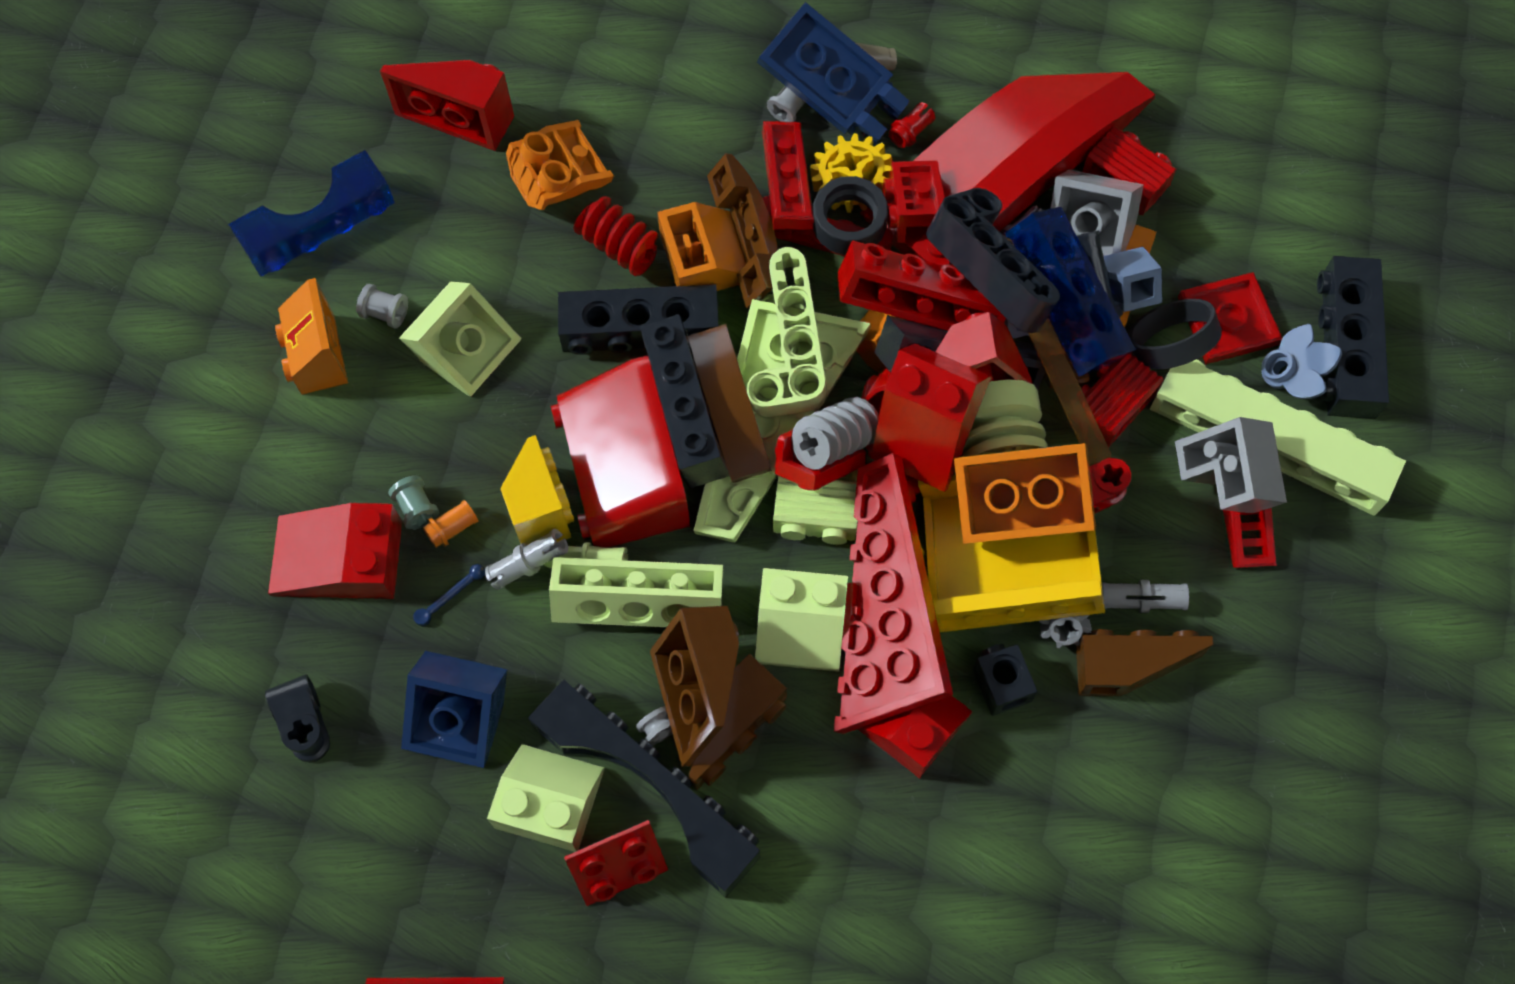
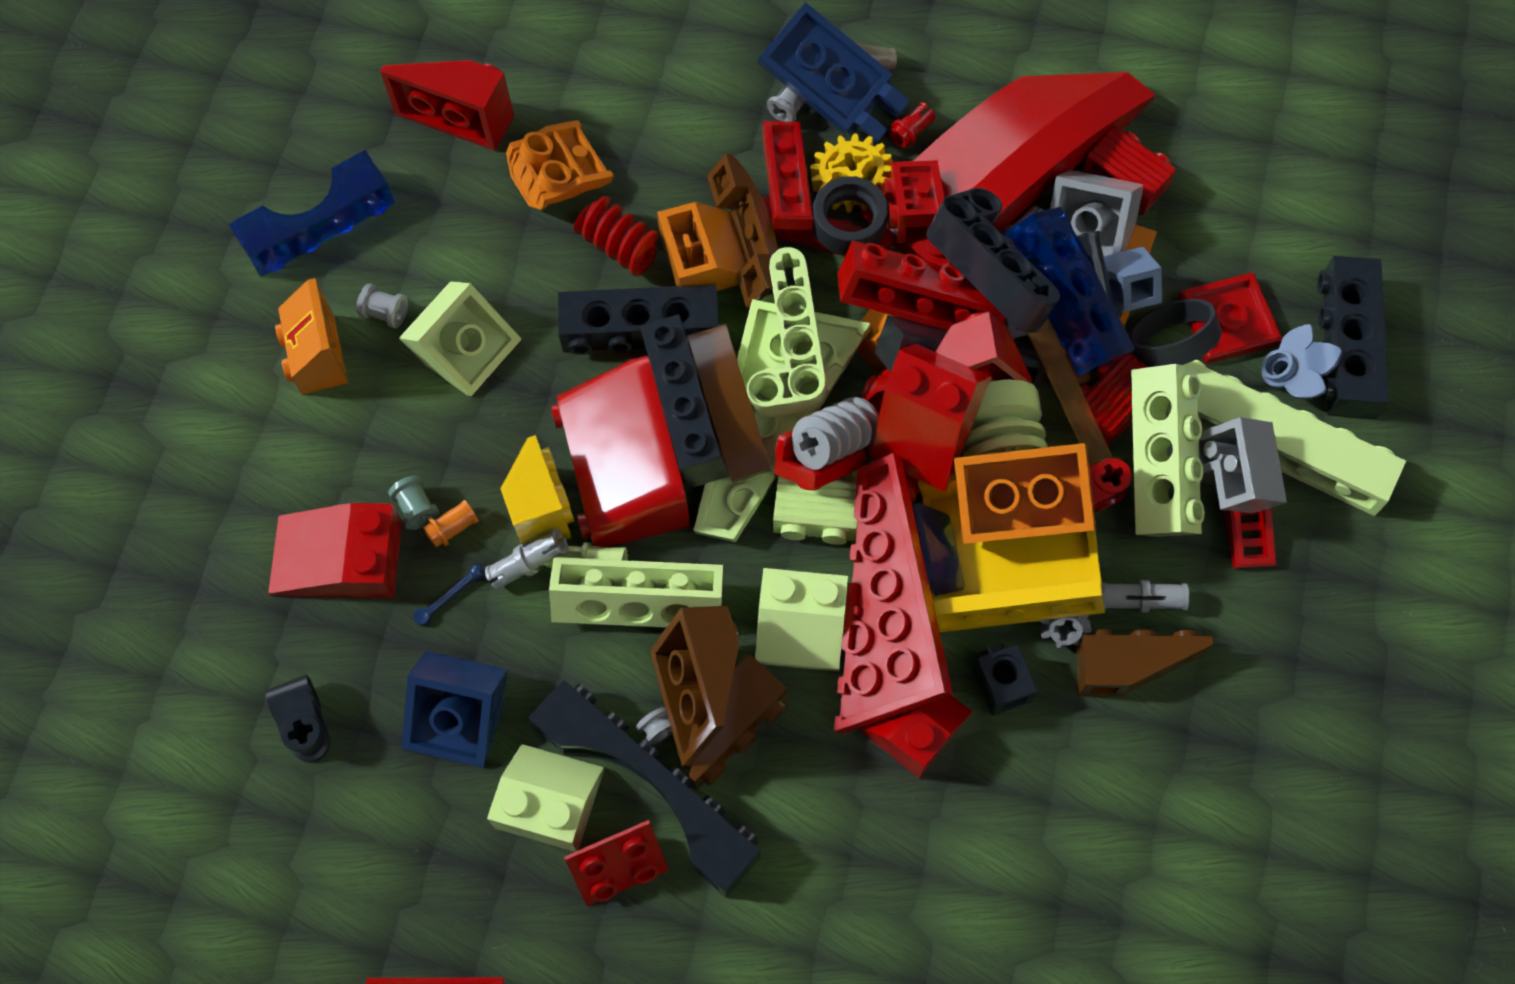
(938, 550): none -> clear blue slope
(1152, 435): none -> yellowish green brick

